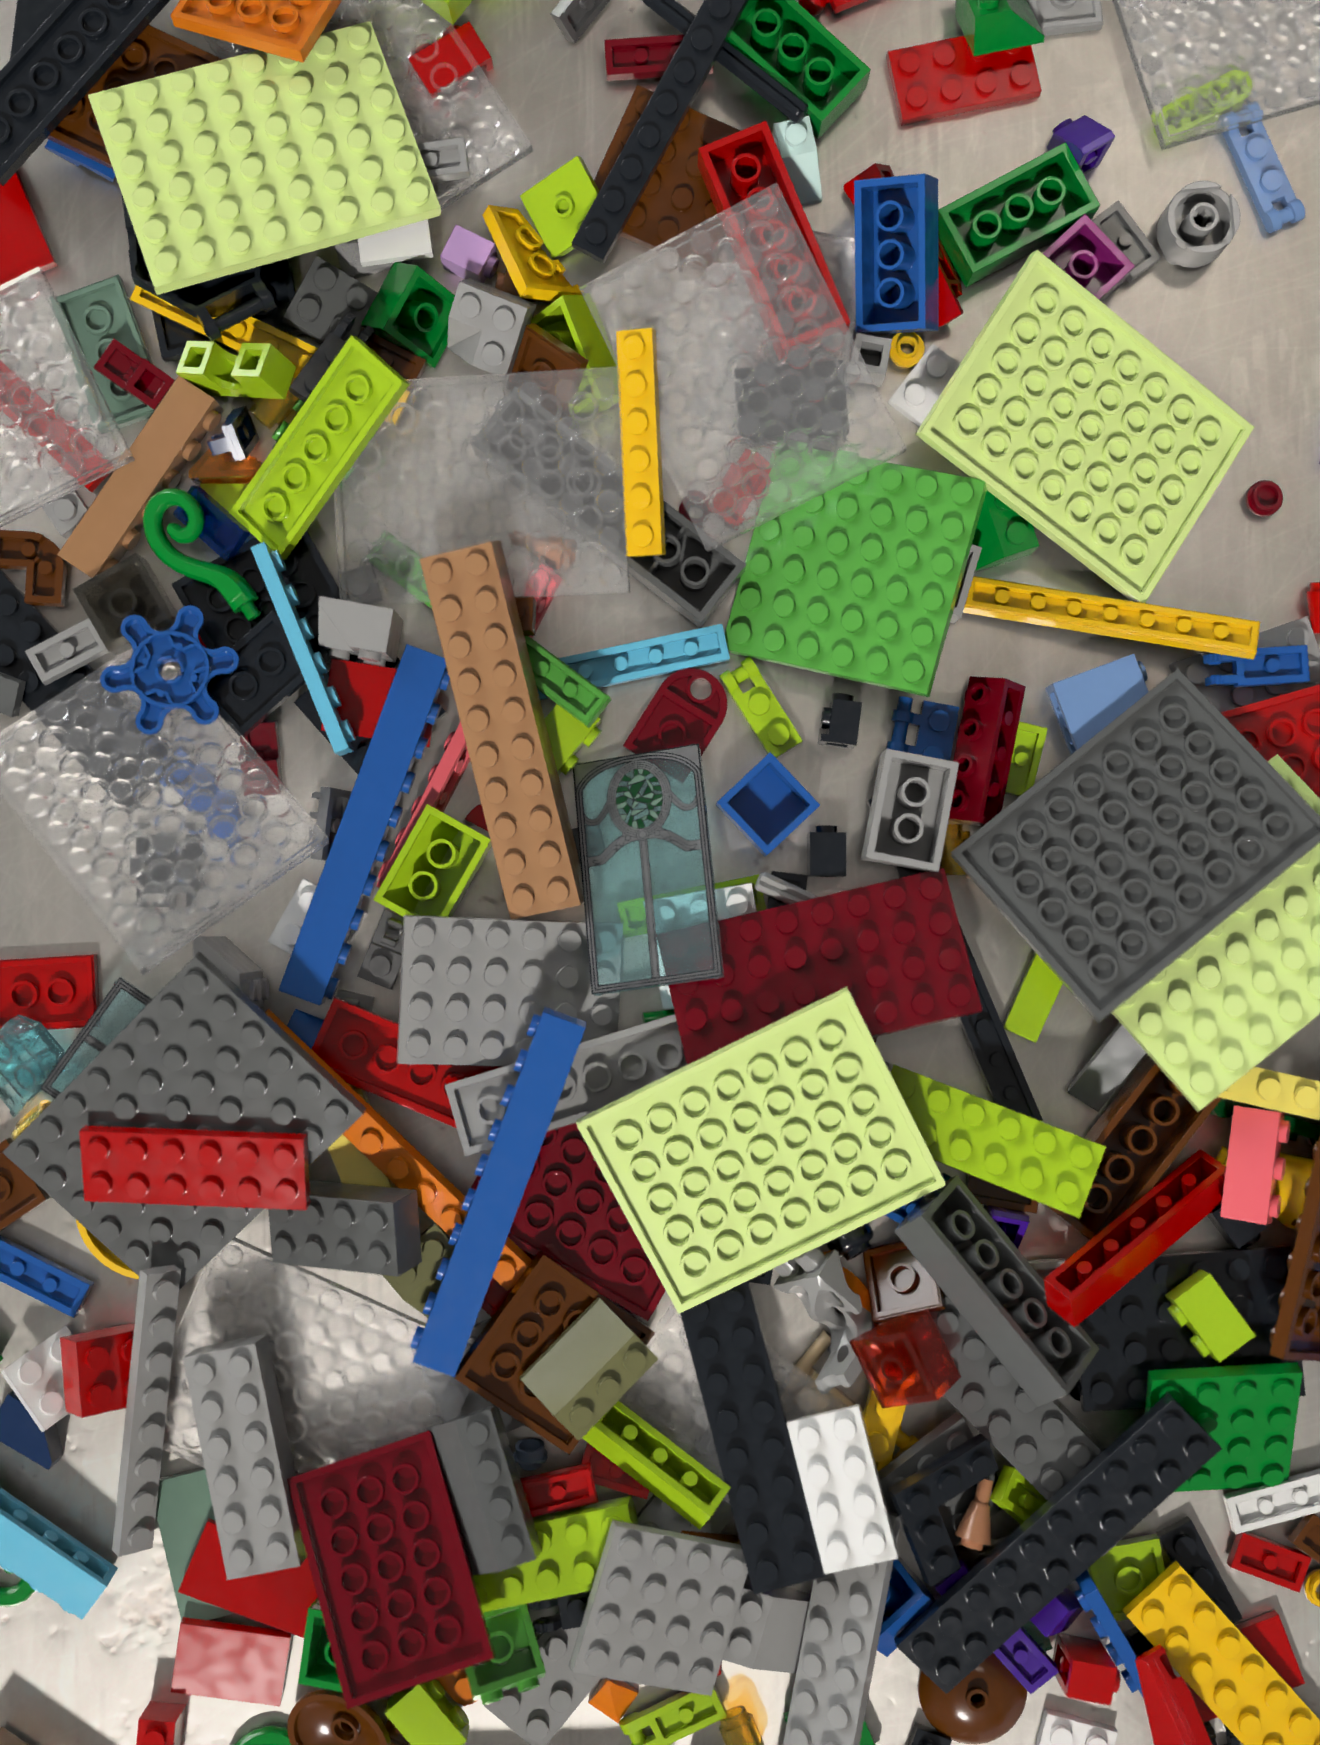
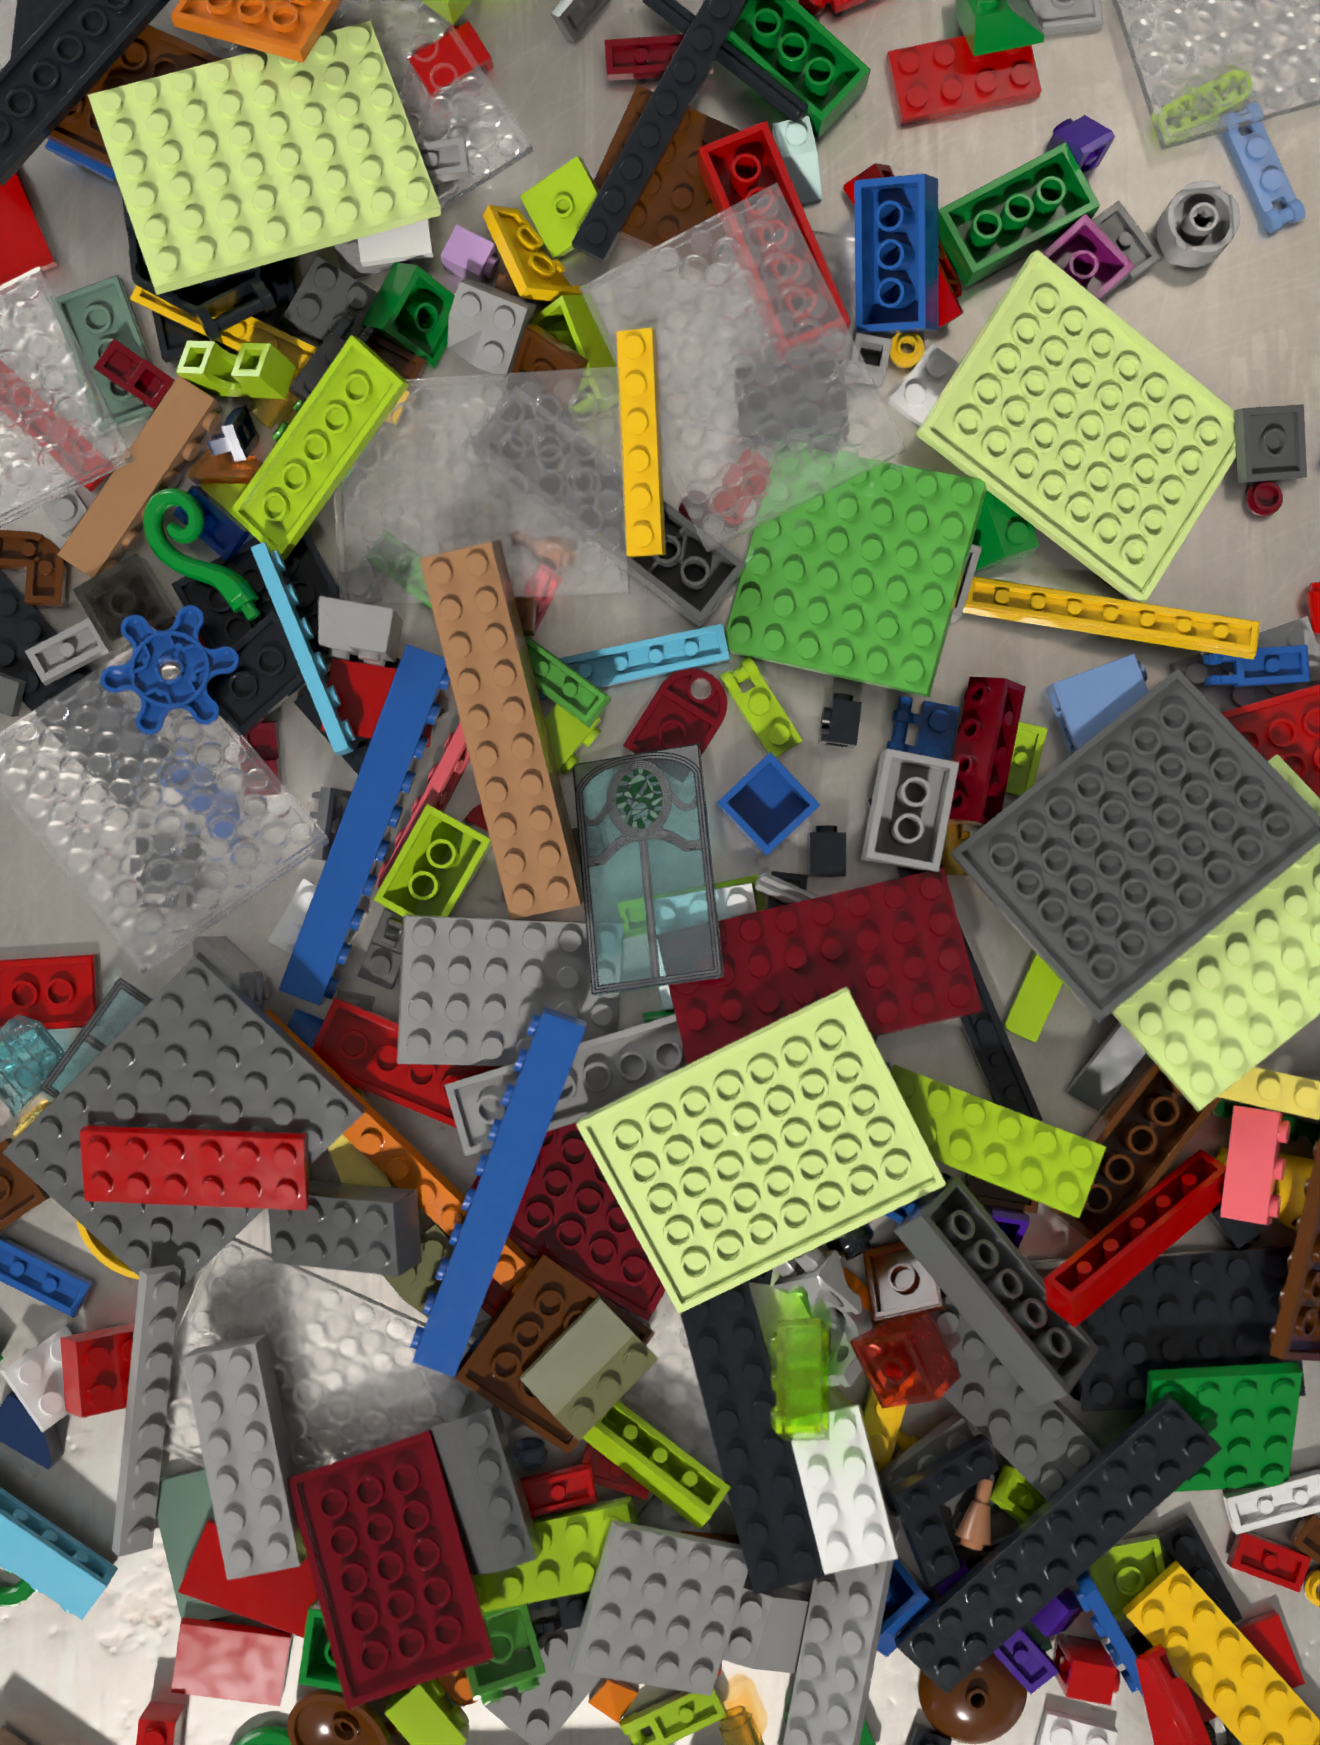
(801, 1379): none -> clear neon green brick
(1209, 1316): lime brick -> none
(1270, 443): none -> dark grey plate

